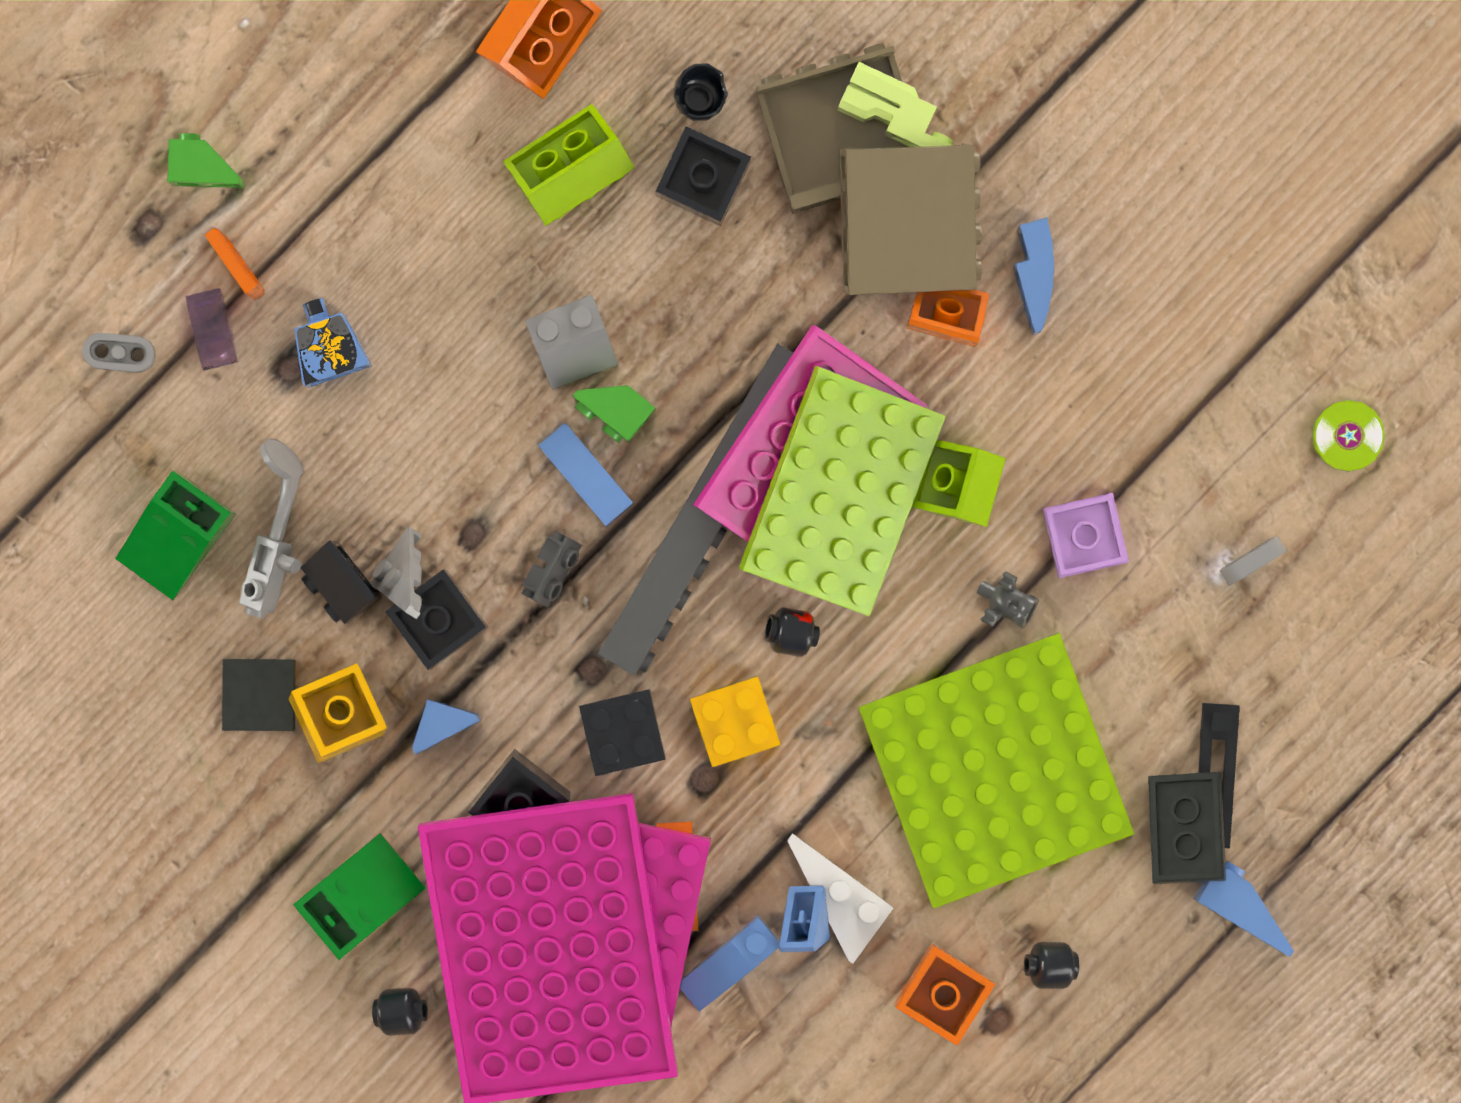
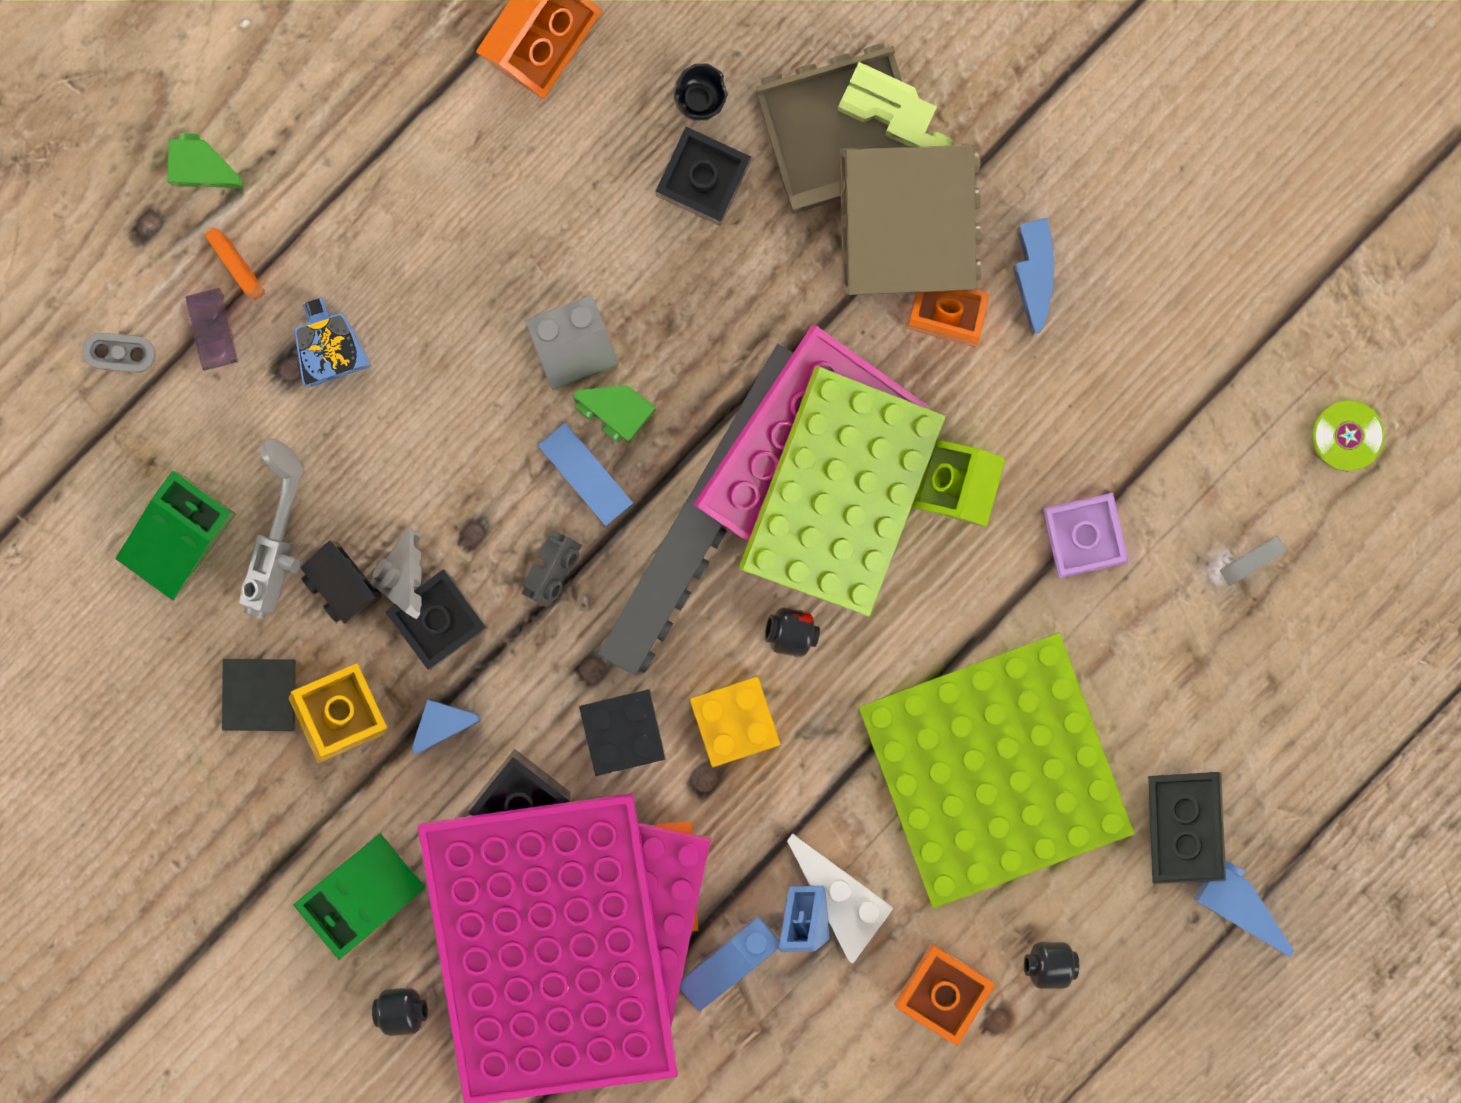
(569, 164): lime slope -> none
(1007, 602): dark grey piece -> none
(1221, 723): black container -> none

